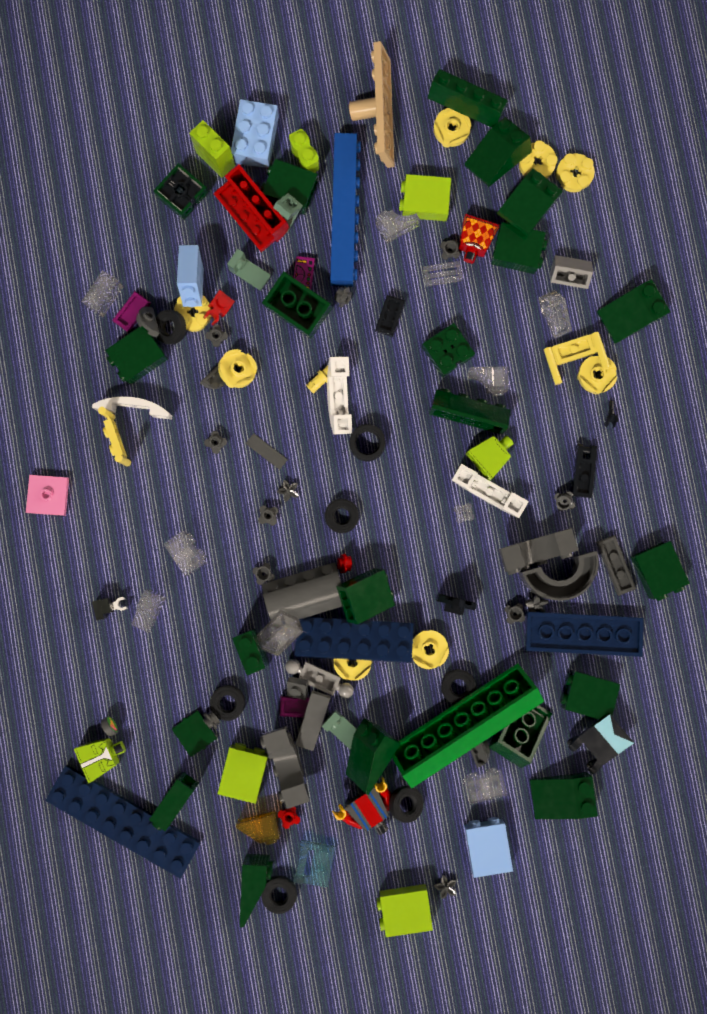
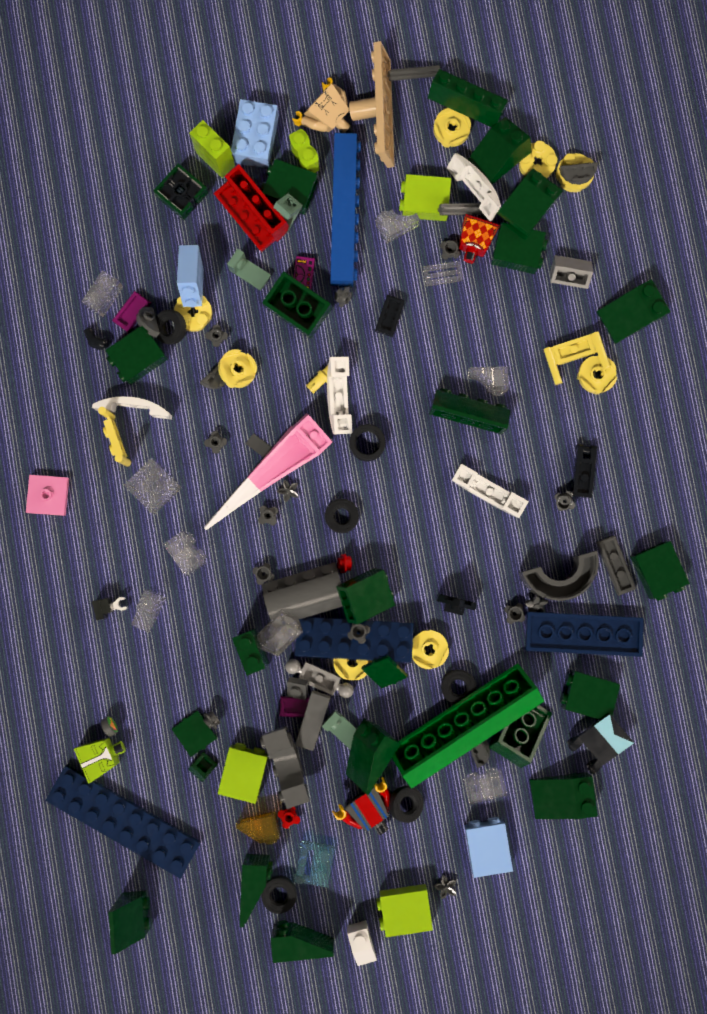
(95, 342): none -> black arm
(129, 920): none -> dark green slope
(152, 486): none -> clear brick
(173, 802): dark green brick -> none
(202, 766): none -> dark green slope
(220, 306): red plate -> none
(227, 715): black tyre -> none
(294, 449): none -> bright pink plate
(297, 942): none -> dark green slope
(326, 110): none -> tan torso
(359, 637): none -> dark grey plate
(361, 943): none -> white slope
(384, 671): none -> dark green piece
(413, 73): none -> dark grey axle
(448, 350): dark green piece -> none
(459, 209): none -> dark grey axle
(460, 517): clear plate -> none
(477, 182): none -> white slope
(490, 455): lime torso -> none
(538, 550): dark grey brick -> none
(555, 311): clear arch -> none
(578, 173): none -> dark grey plate
(611, 417): black hand -> none

